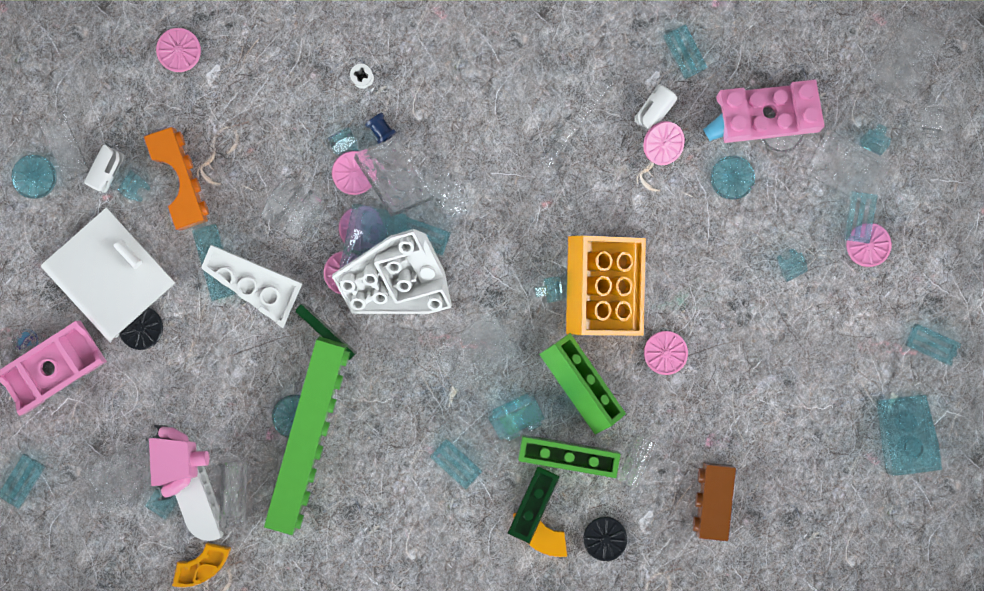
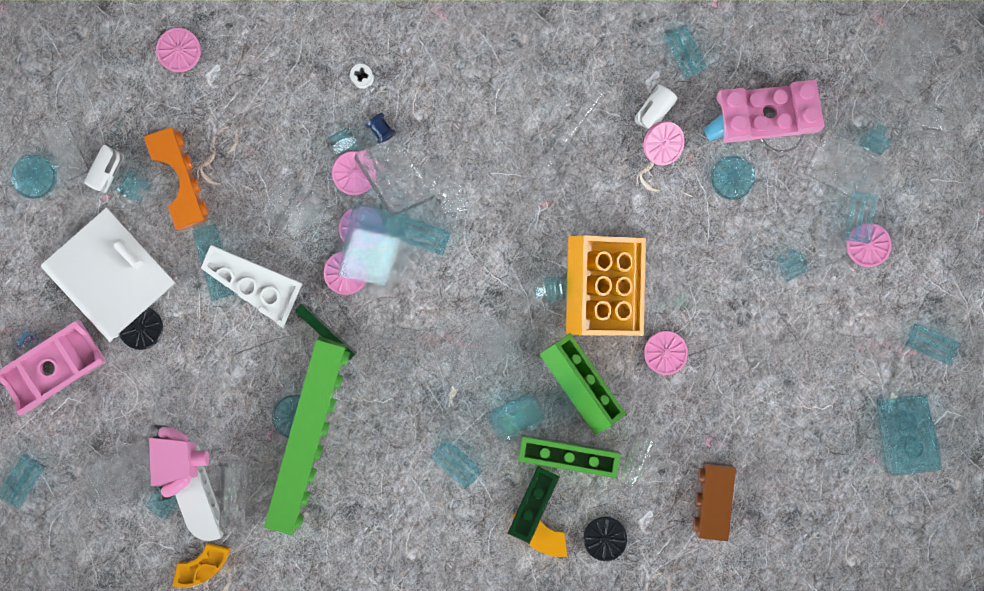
(395, 278): white wedge -> none

